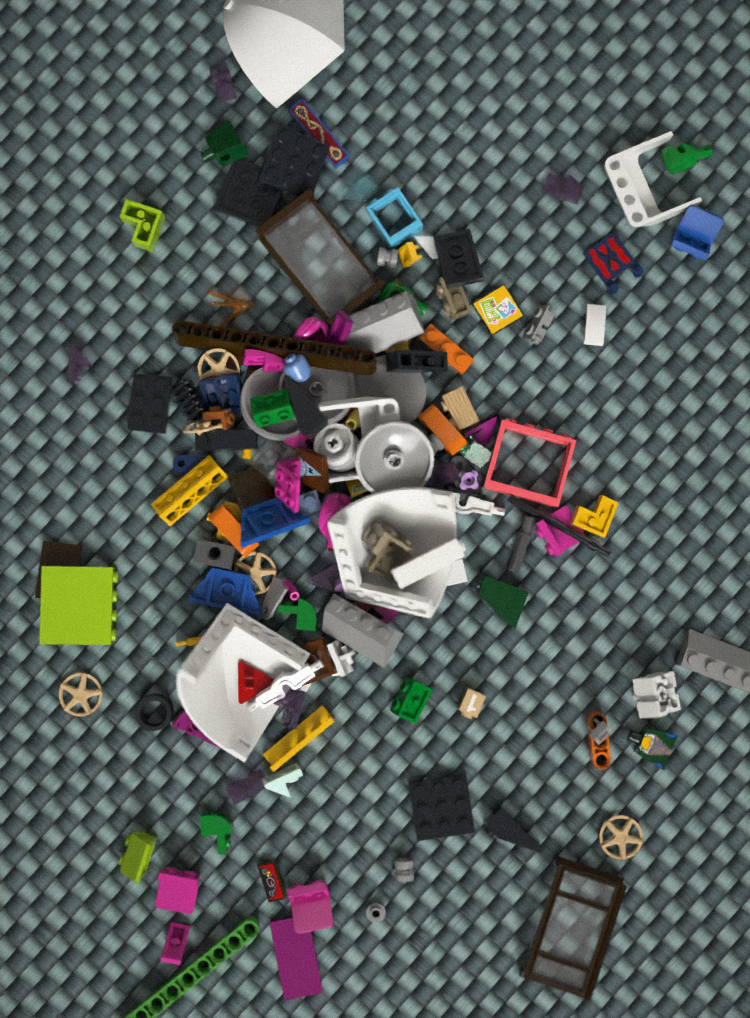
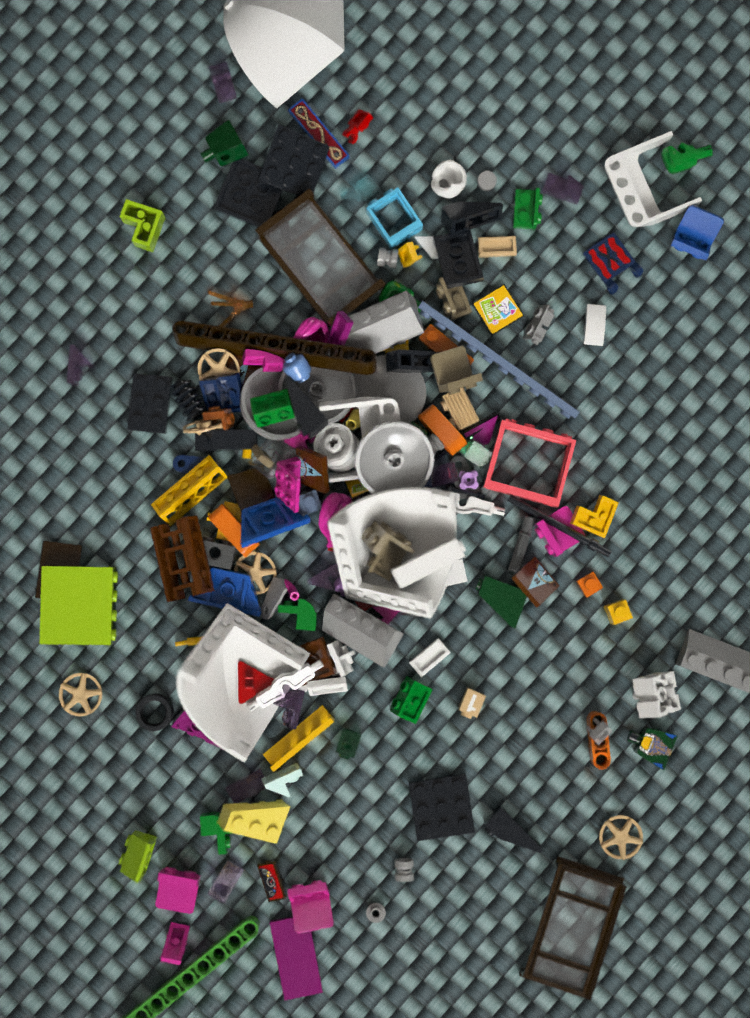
(194, 557): none -> reddish brown fence
(225, 882): none -> clear purple slope
(255, 820): none -> light yellow wedge
(262, 456): none -> dark tan tile
(327, 686): none -> white tile
(348, 743): none -> clear green brick
(358, 123): none -> red plate
(429, 657): none -> white tile
(449, 174): none -> white piece
(453, 370): none -> dark tan bracket
(469, 215): none -> black slope
(487, 181): none -> light grey tile
(491, 356): none -> sand blue plate
(497, 246): none -> tan tile
(526, 208): none -> green bracket
(535, 582): none -> reddish brown tile
(589, 584): none -> orange plate
(618, 612): none -> yellow brick

